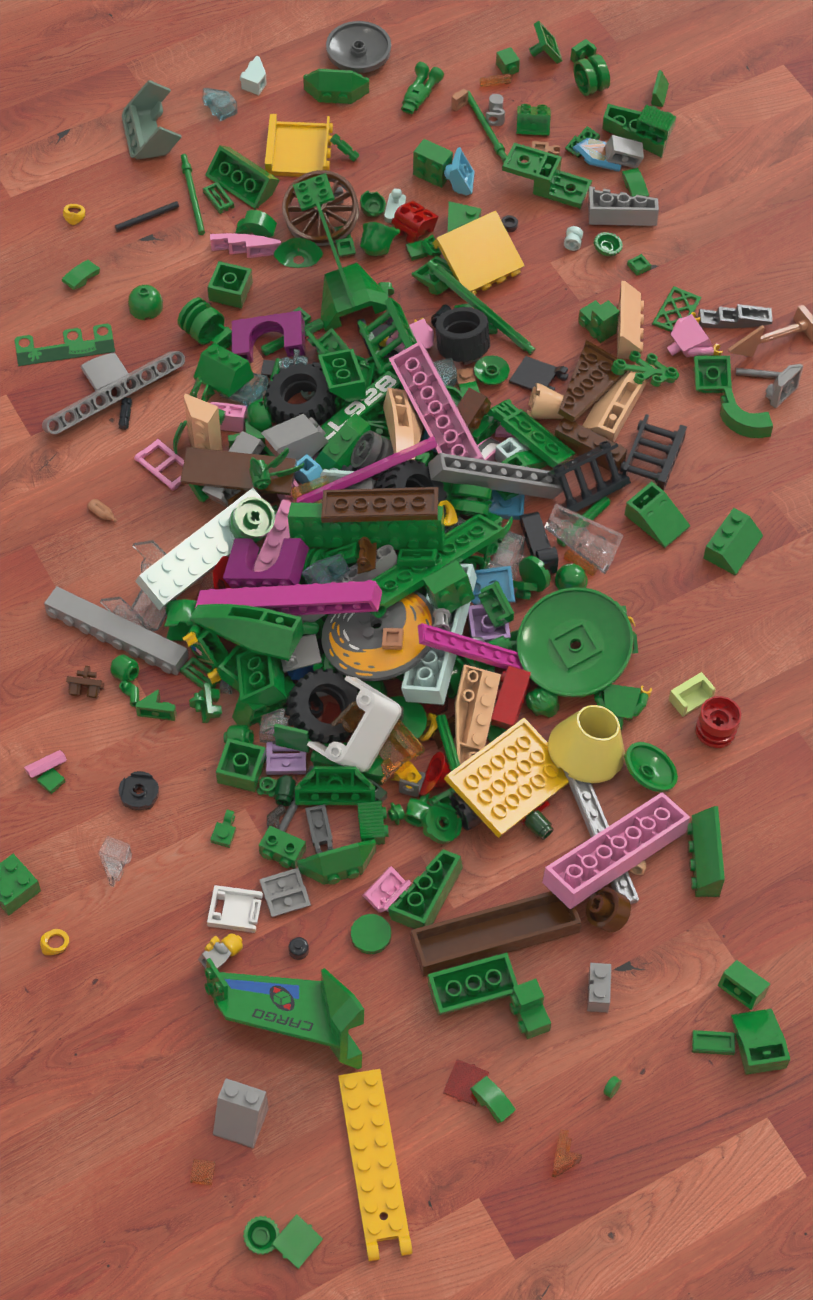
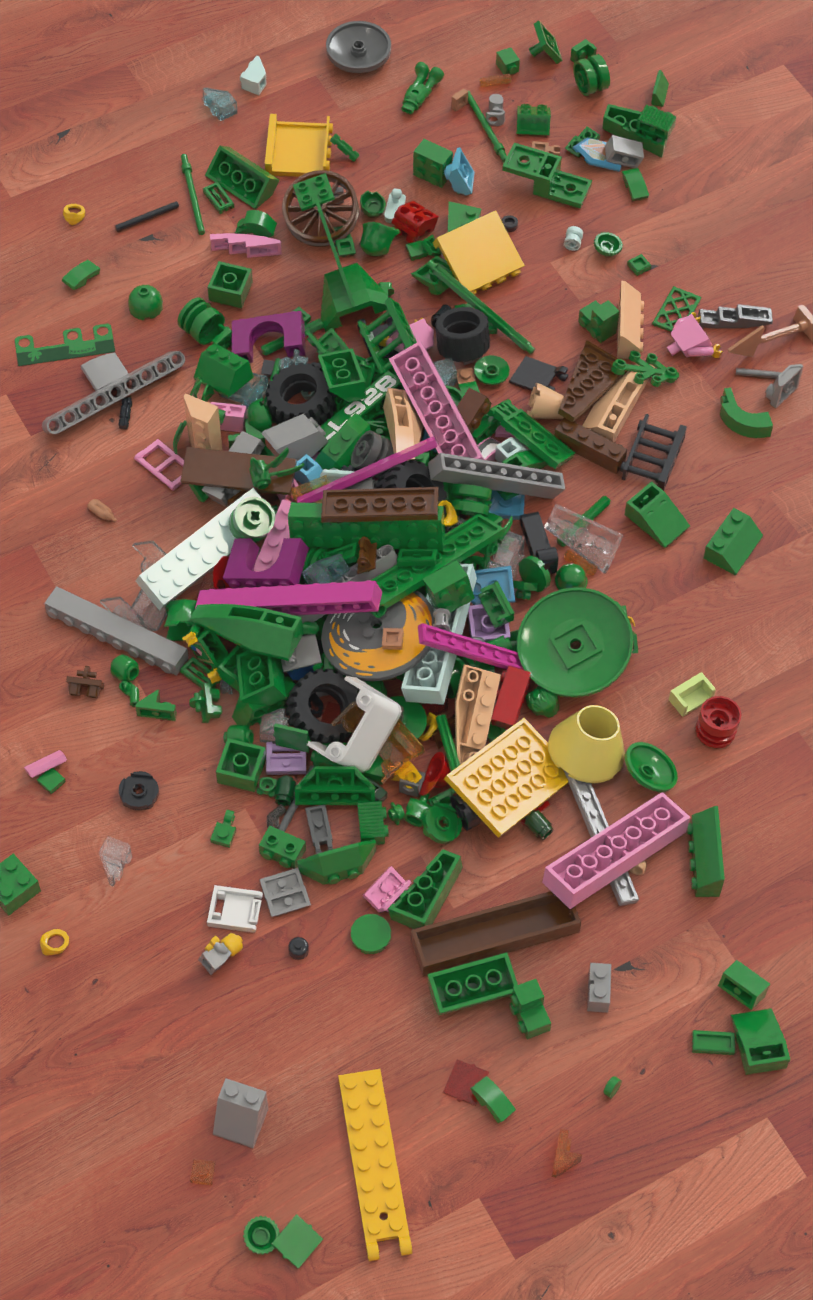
(140, 123): sand green windscreen -> none
(289, 249): green piece -> none
(291, 1007): green piece -> none
(336, 85): green wedge -> none
(602, 488): black fence -> none
(608, 909): reddish brown piece -> none
(621, 209): light grey wedge -> none
(623, 701): green torso -> none
(712, 373): green slope -> none

